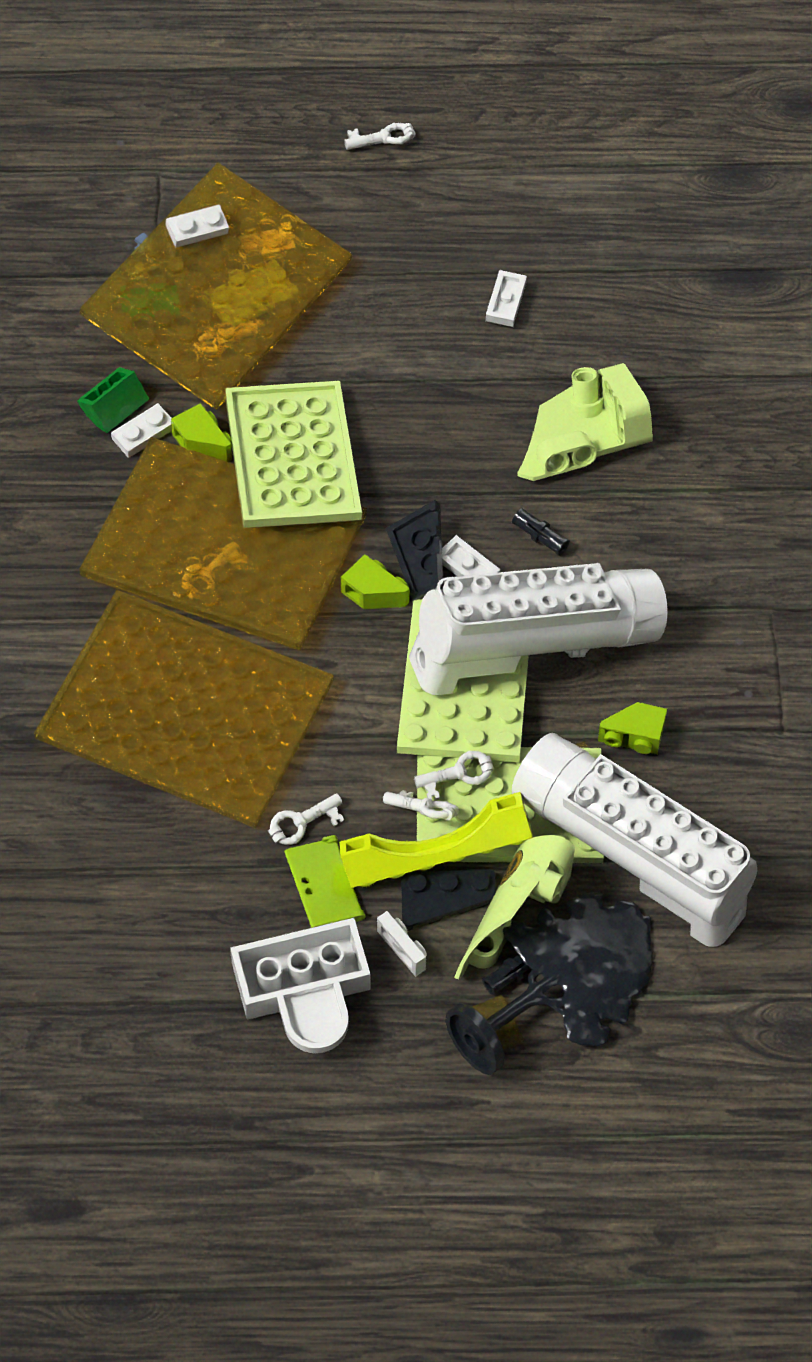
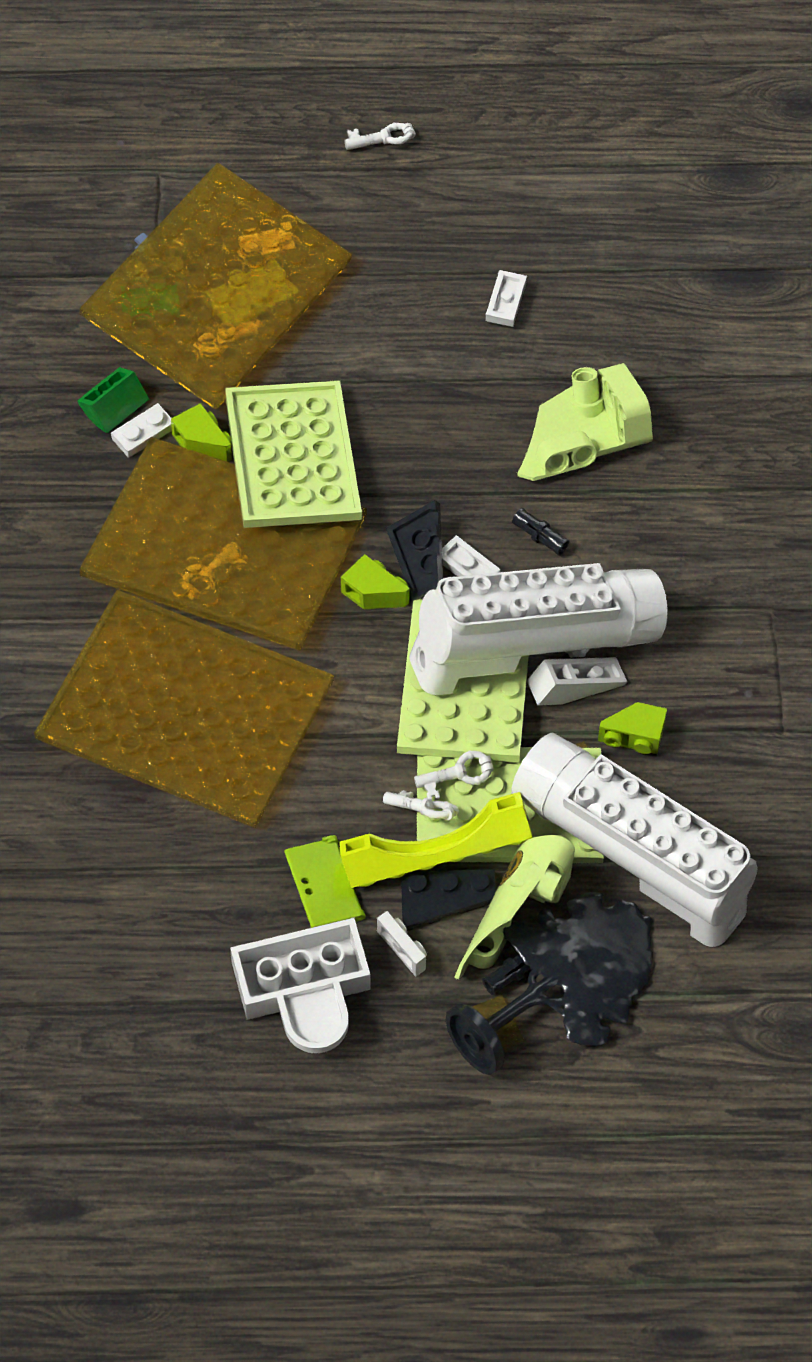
(197, 226): white plate -> none
(301, 820): white piece -> none
(572, 679): none -> white slope

